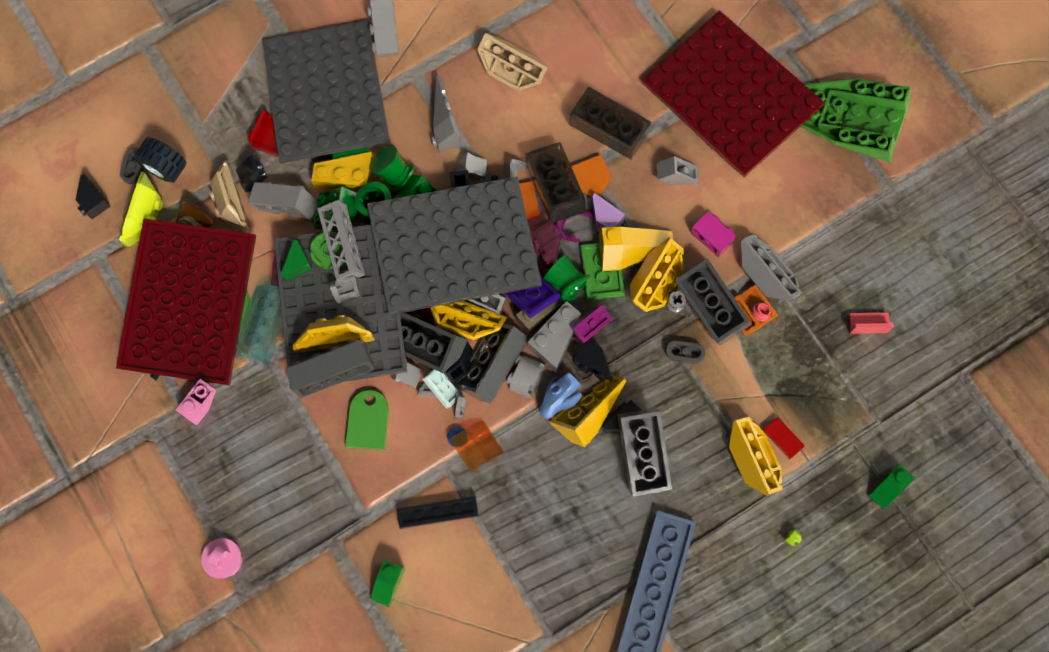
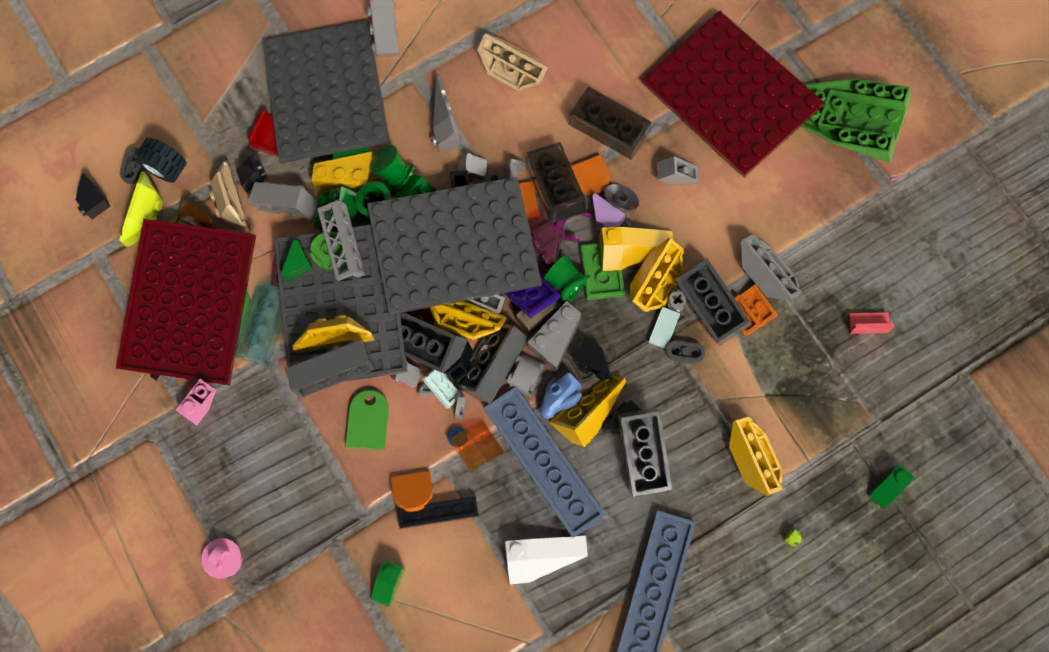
(344, 289): light grey tile -> none
(412, 490): none -> orange tile
(538, 557): none -> white wedge
(544, 462): none -> sand blue plate
(590, 323): magenta panel -> none
(621, 197): none -> flat silver dish
(664, 328): none -> light aqua tile
(713, 234): dark pink brick -> none
(761, 311): coral plate -> none
(783, 438): red tile -> none

